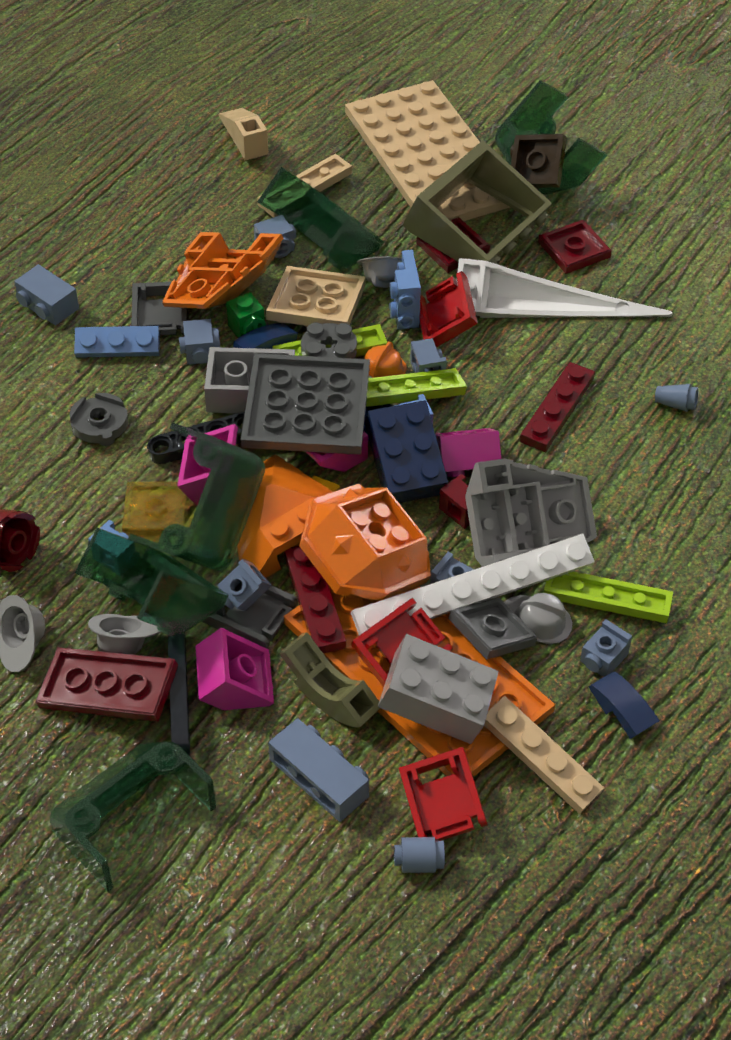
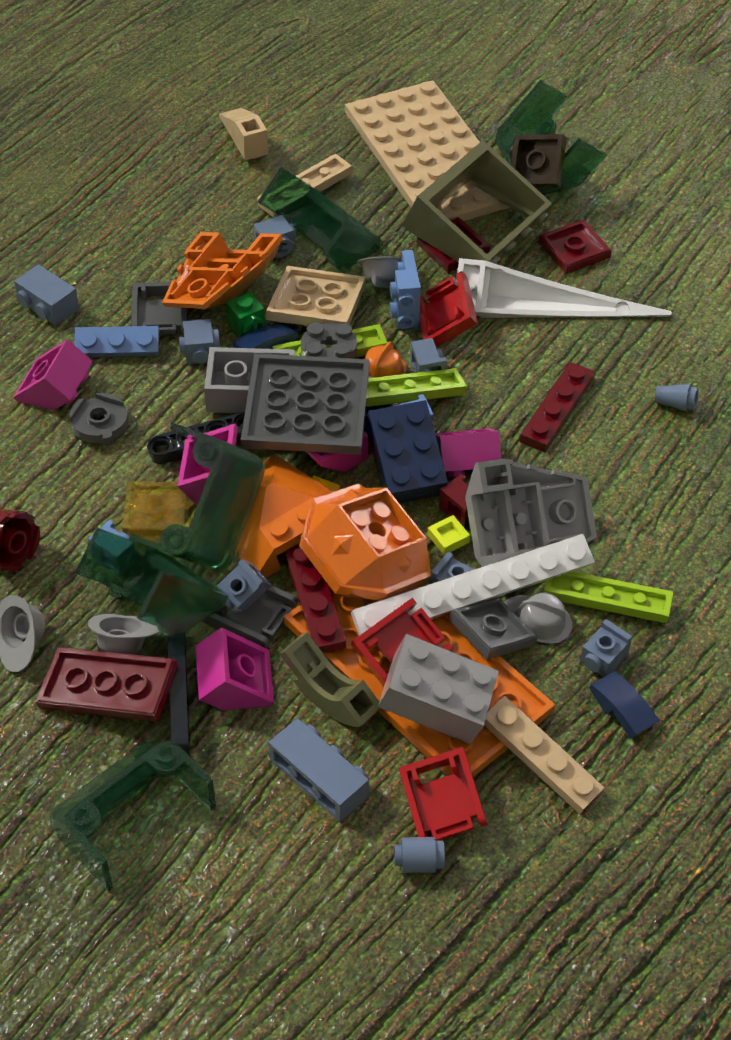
(55, 377): none -> dark pink slope
(448, 535): none -> neon yellow plate

